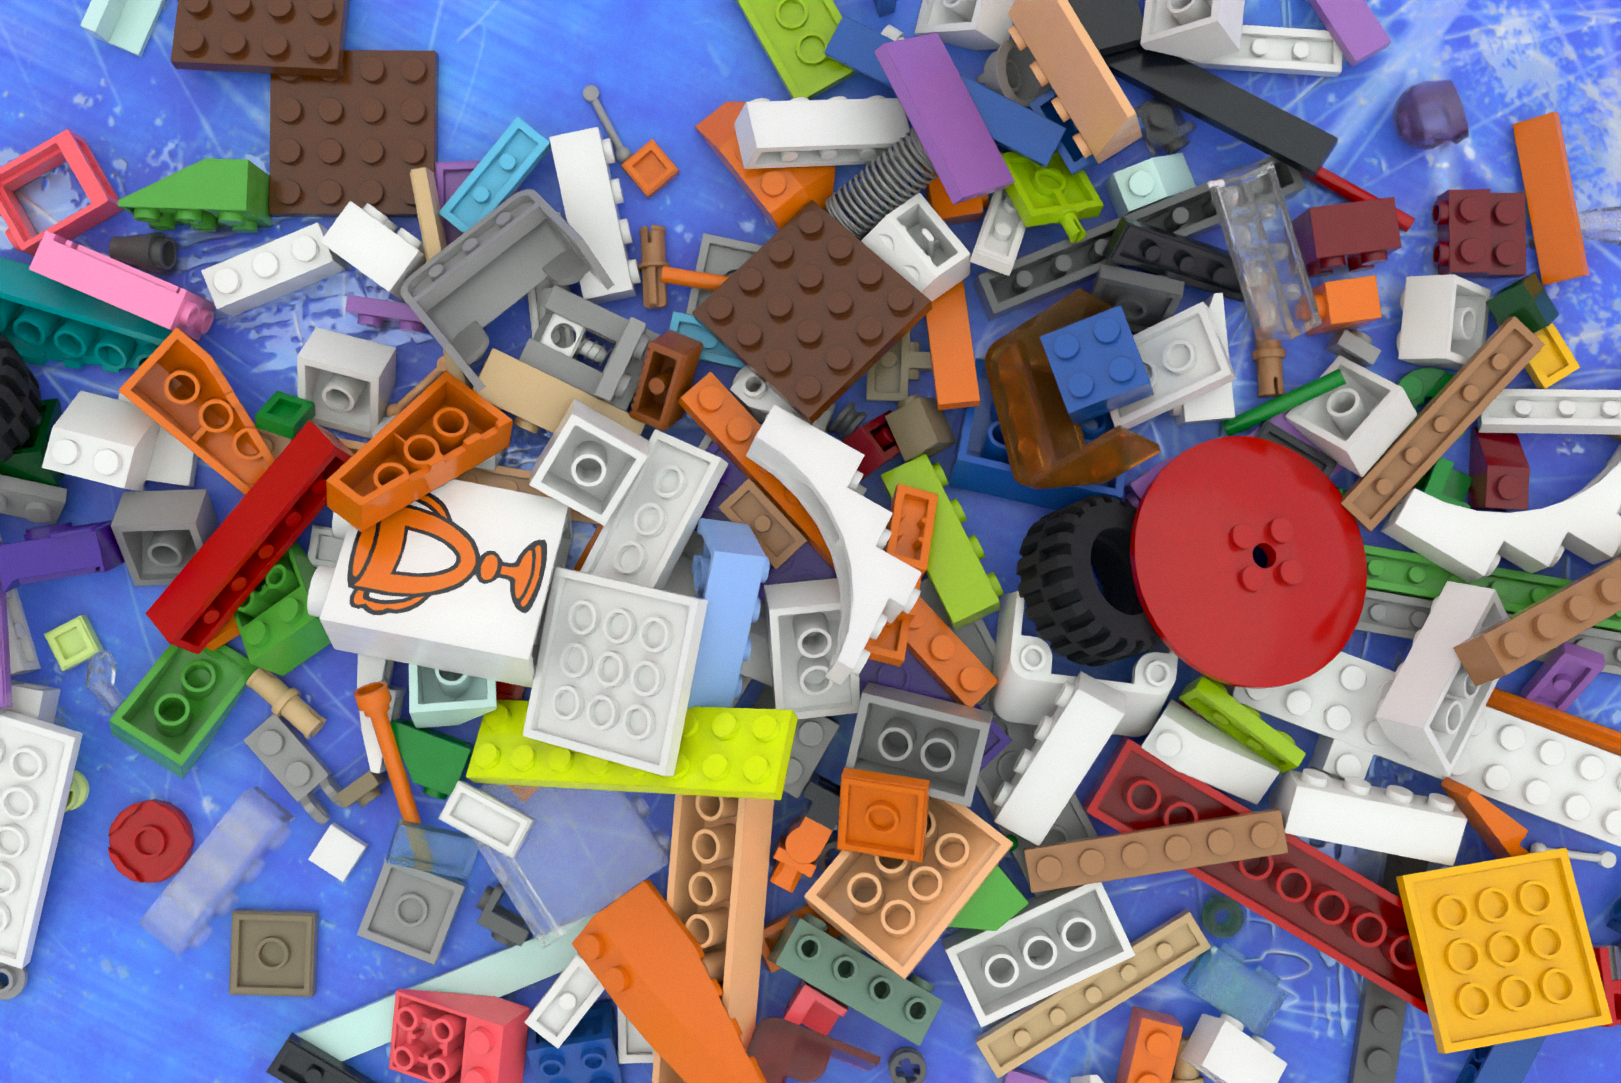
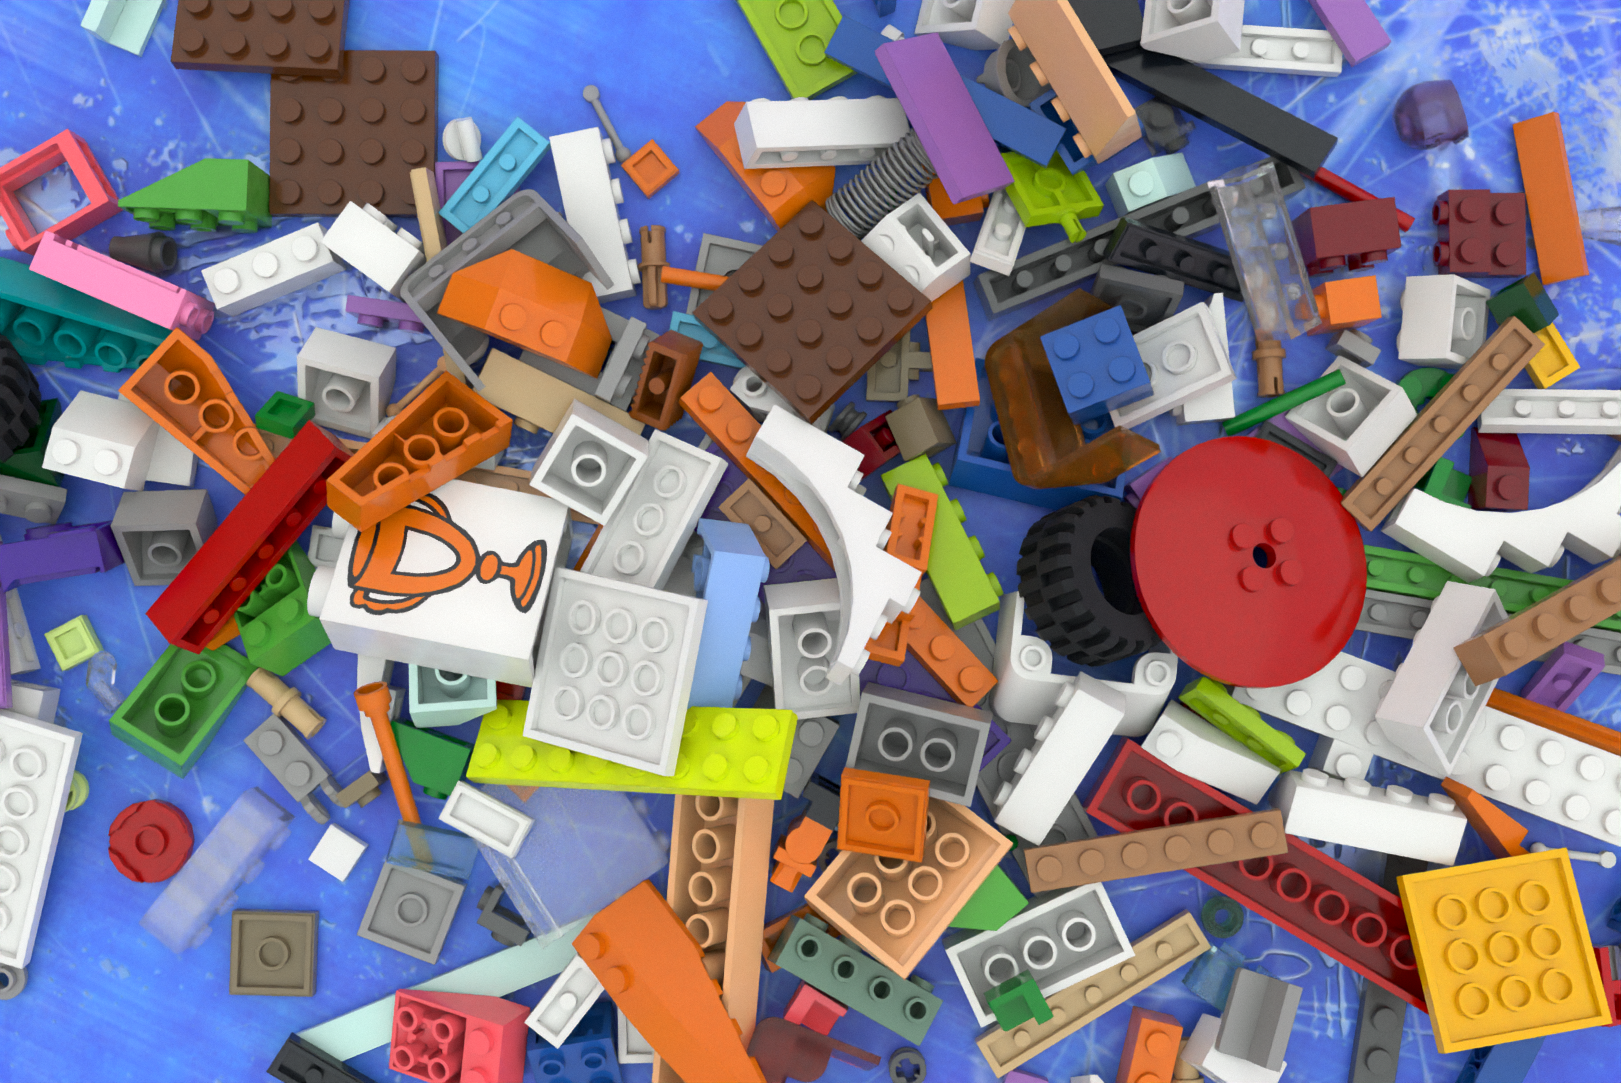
(462, 140): none -> white plate
(531, 309): none -> orange wedge
(1018, 1001): none -> green panel
(1258, 1019): none -> light grey panel

